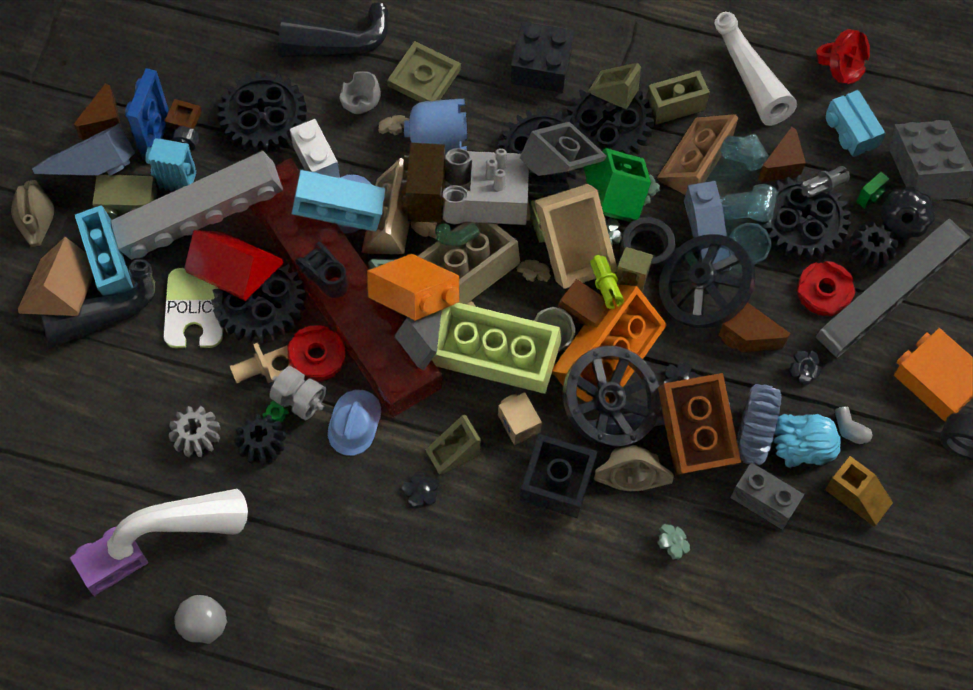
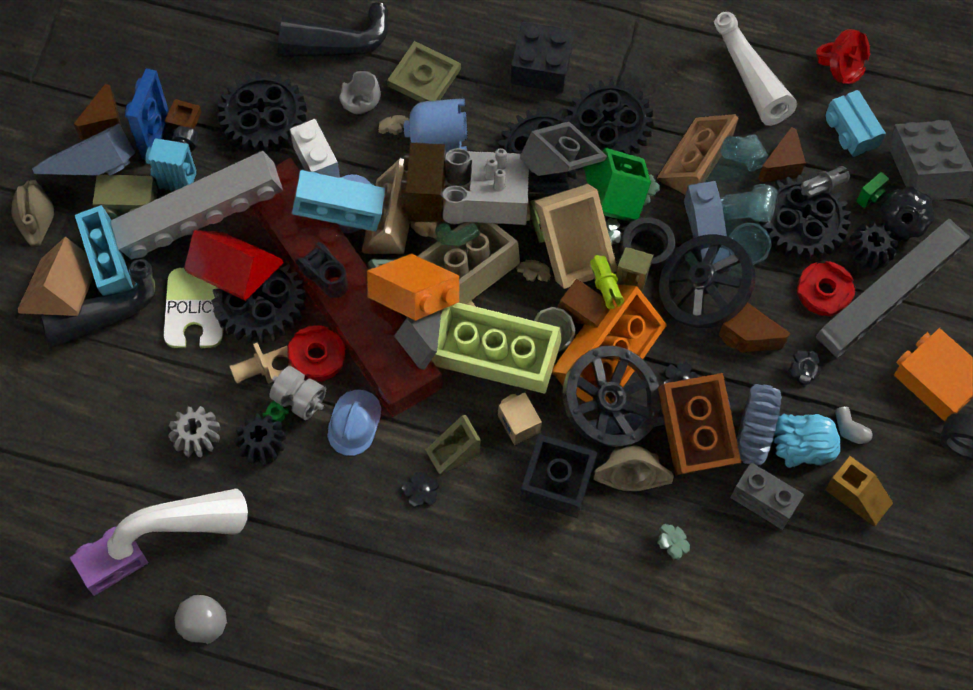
(617, 84): olive slope -> none
(678, 97): olive brick -> none

